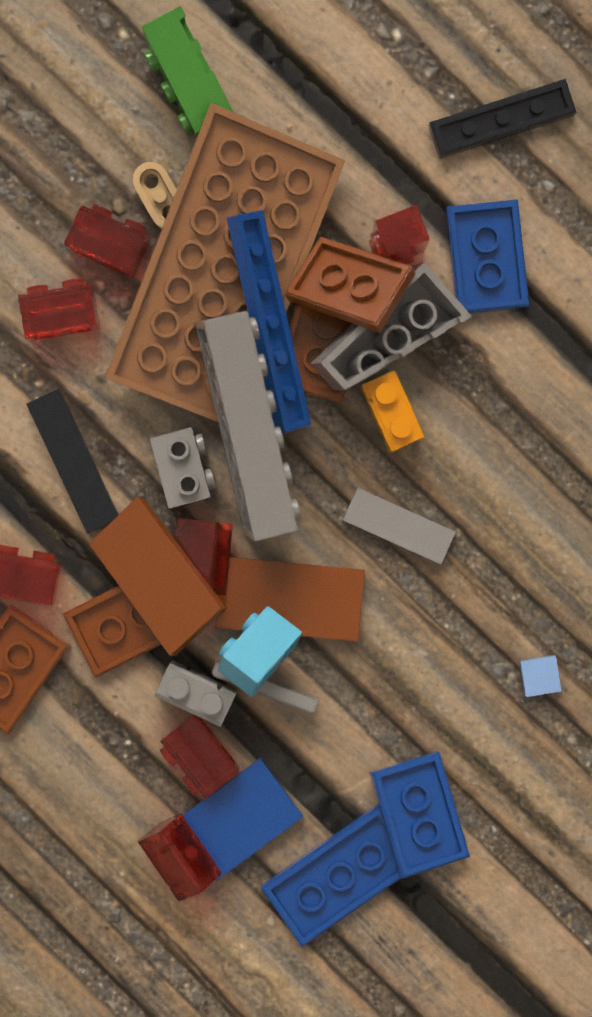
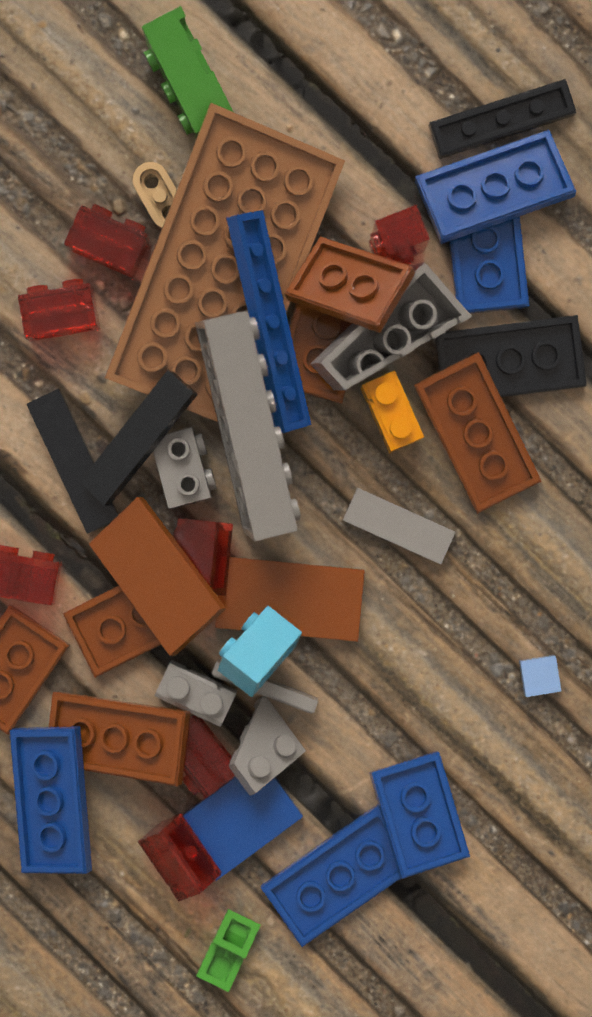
(51, 800): none -> blue tile
(126, 736): none -> dark orange tile
(138, 438): none -> black tile
(228, 950): none -> bright green slope
(264, 748): none -> light grey wing
(477, 432): none -> dark orange tile
(495, 186): none -> blue tile
(521, 355): none -> black tile

